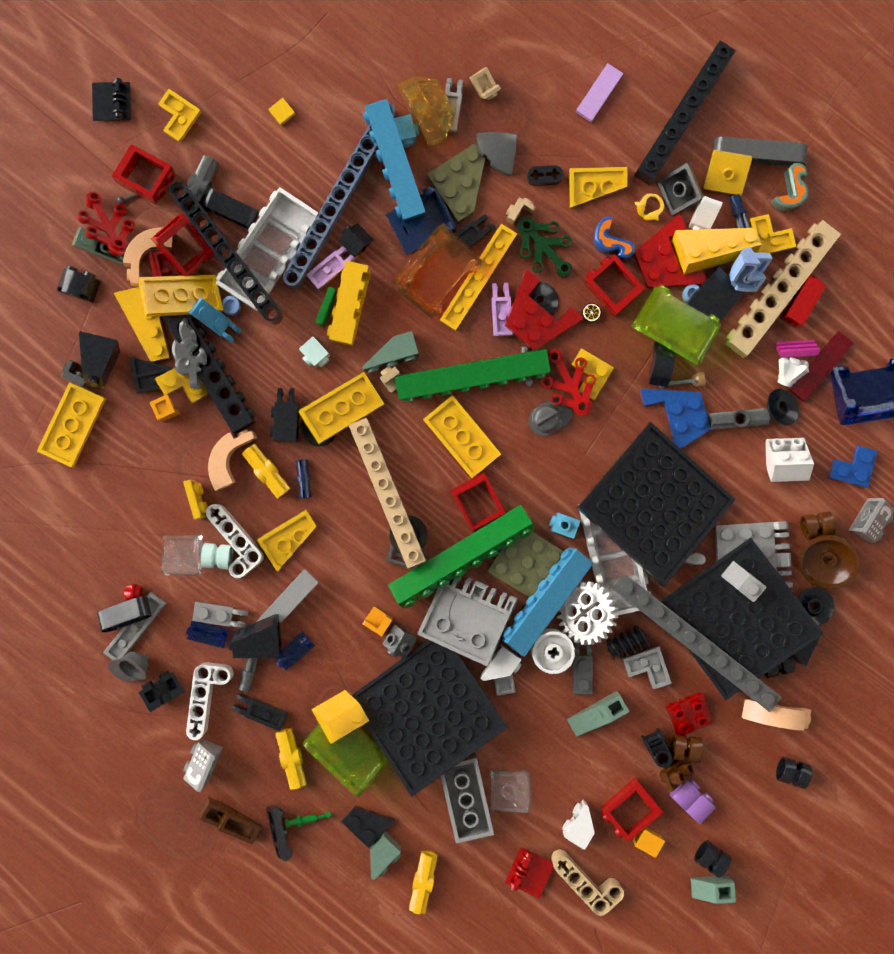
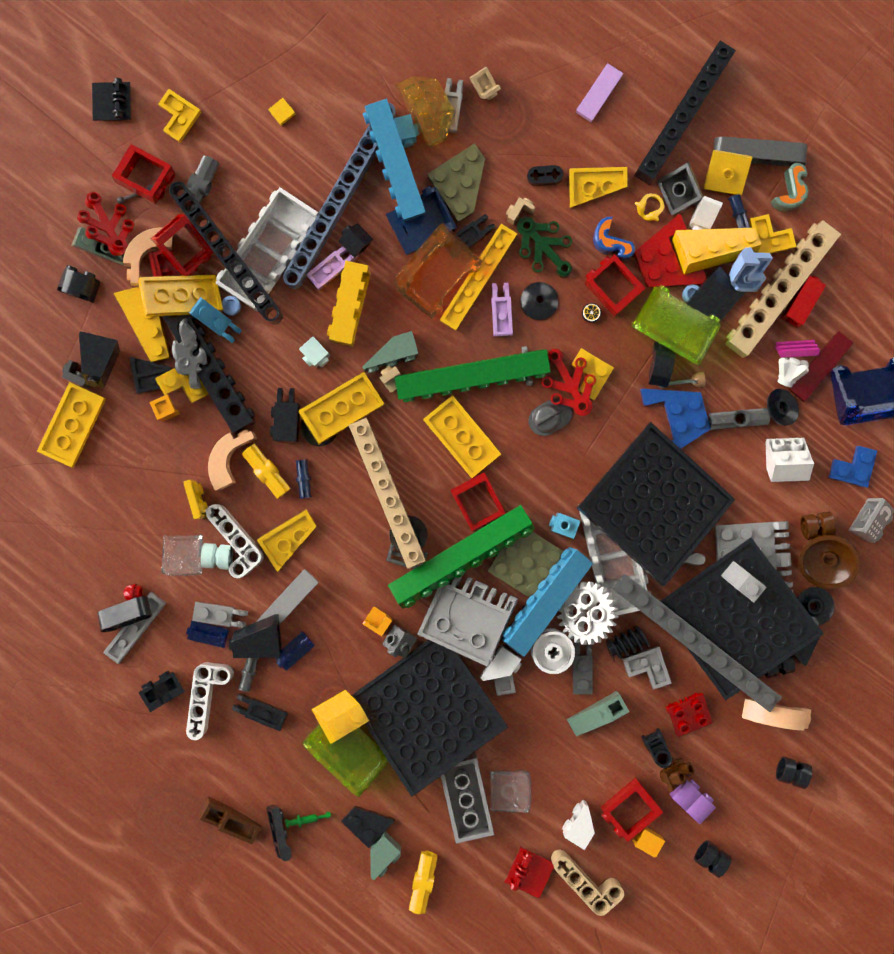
(130, 667): dark grey piece -> none
(202, 764): light grey slope -> none
(229, 208): black beam -> none
(291, 758): yellow piece -> none
(326, 307): green tile -> none
(498, 149): dark grey brick -> none
(531, 321): red wing -> none
(687, 748): reddish brown wheel -> none
(713, 889): sand green slope -> none

